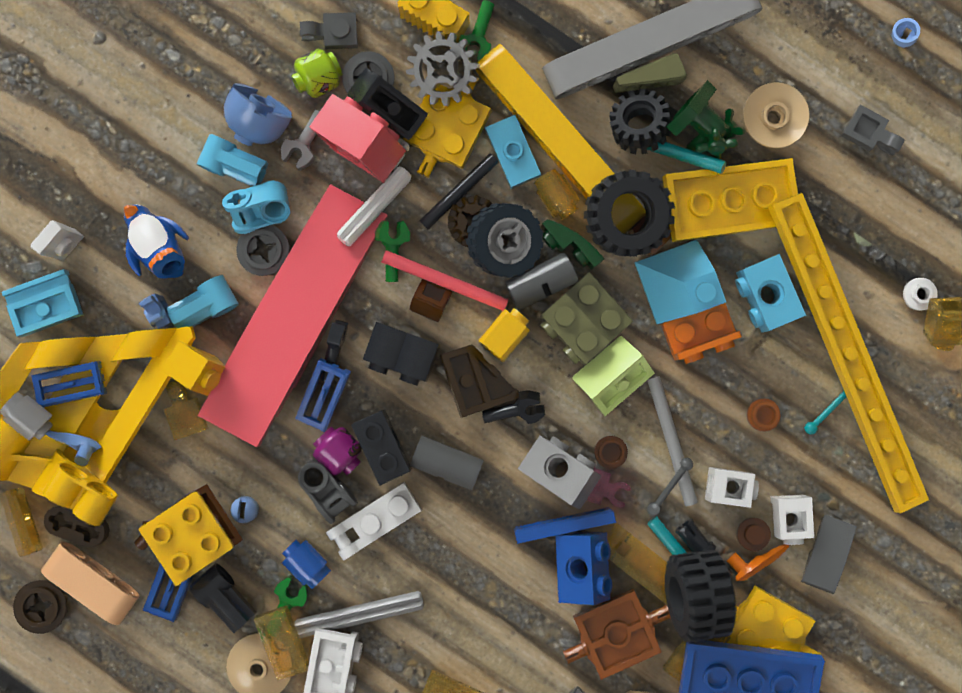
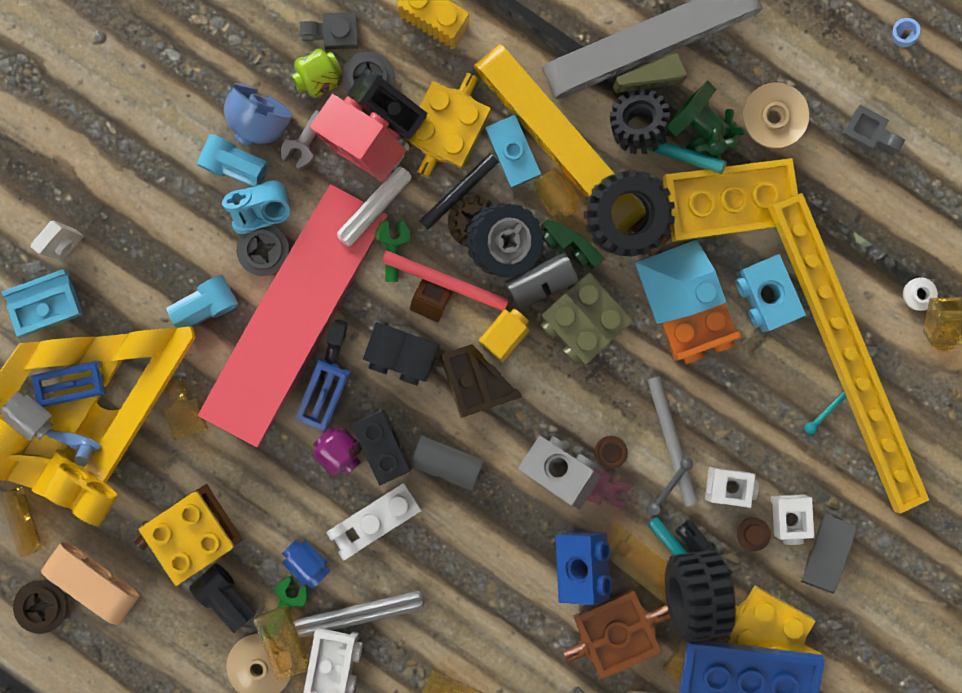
(74, 533): dark brown beam -> none
(153, 242): animal -> none
(156, 311): medium blue plate -> none
(161, 611): blue tile -> none
(194, 368): yellow slope -> none
(251, 509): light blue hinge -> none
(326, 492): dark grey piece -> none
(433, 80): light grey gear -> none
(477, 37): green bar -> none
(520, 408): black bar -> none
(564, 524): blue tile -> none
(613, 375): yellowish green panel -> none
(755, 565): orange bar -> none
(763, 415): dark orange plate -> none

